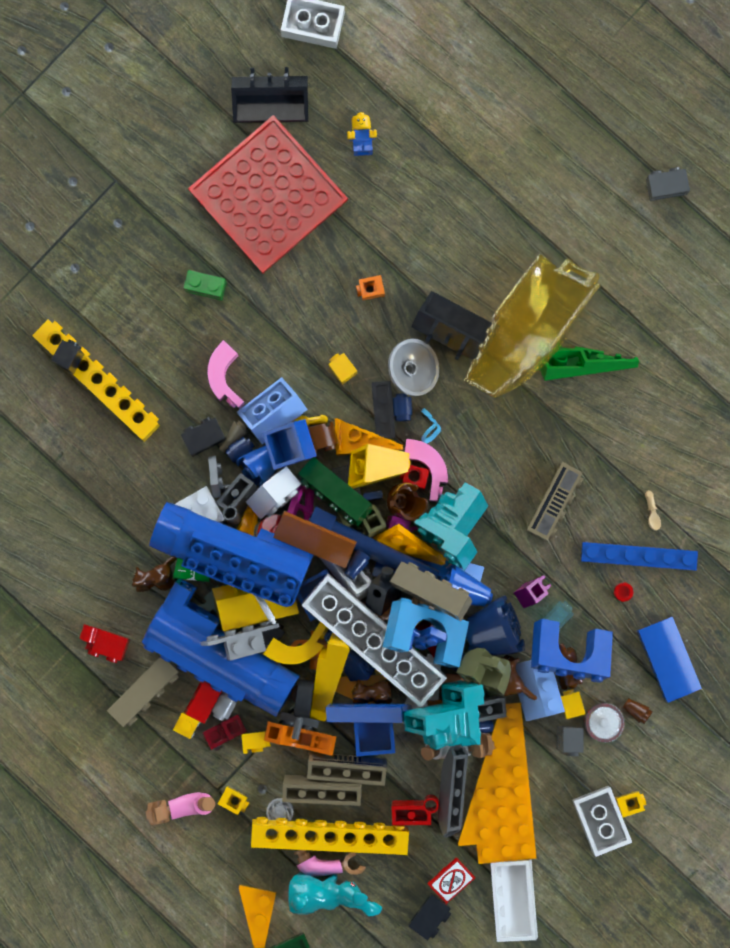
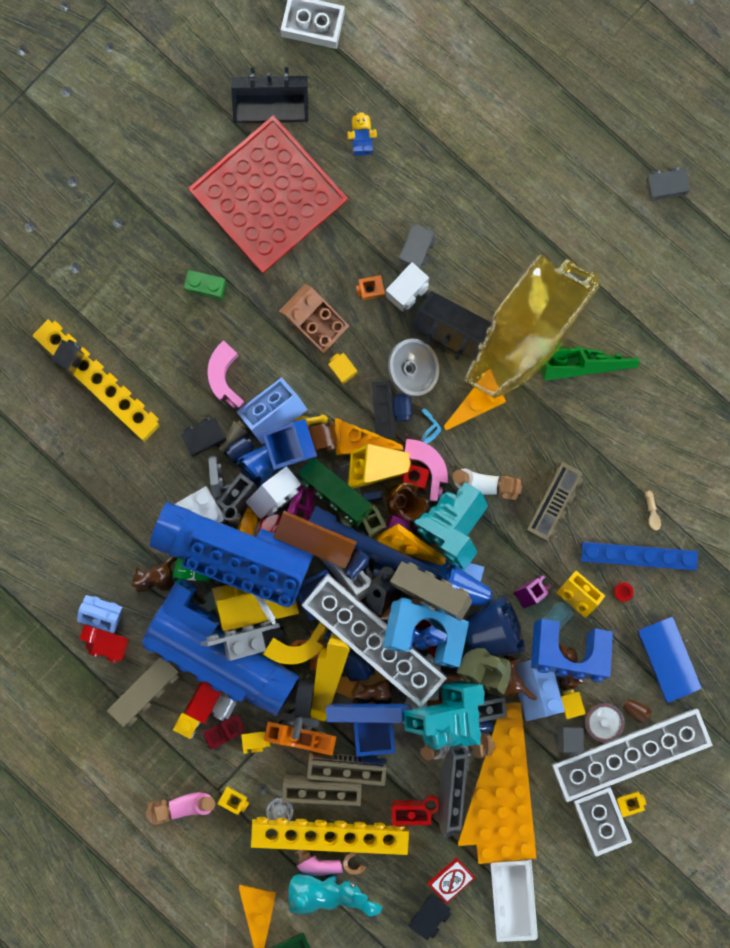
(99, 614): none -> light blue brick
(314, 318): none -> nougat slope
(407, 287): none -> white brick
(417, 246): none -> dark grey brick
(473, 406): none -> light orange wing
(487, 484): none -> piece
(580, 594): none -> yellow brick
(631, 755): none -> white brick

